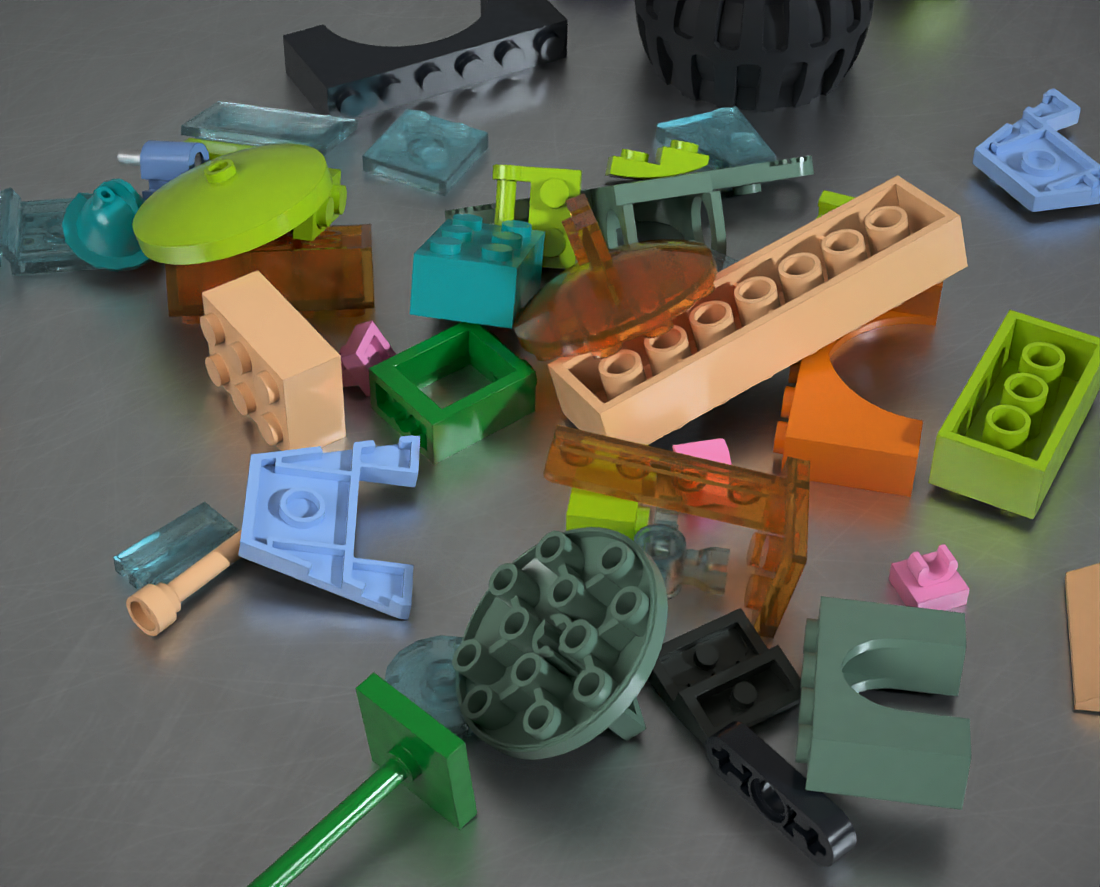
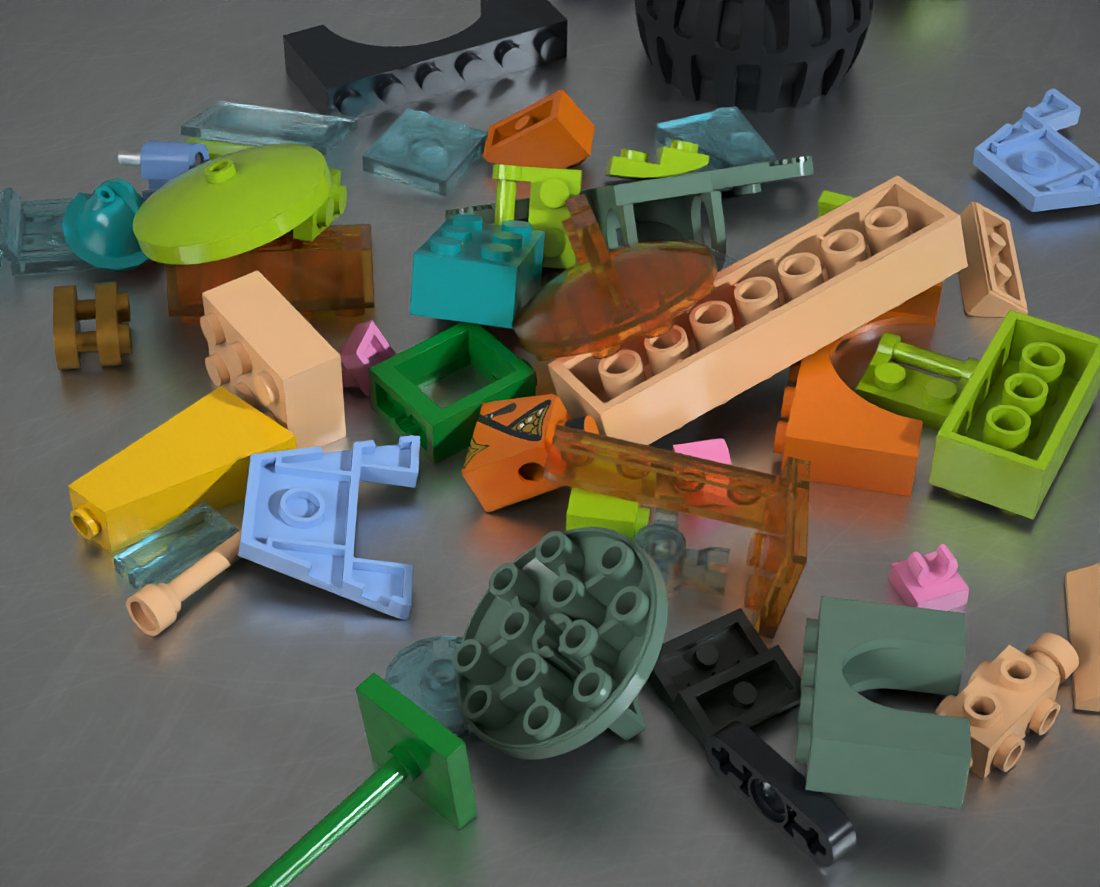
(111, 335): none -> pearl gold brick
(173, 469): none -> yellow slope
(512, 447): none -> orange torso
(542, 135): none -> orange slope
(911, 391): none -> lime plate
(993, 277): none -> light nougat slope
(1016, 697): none -> light nougat brick

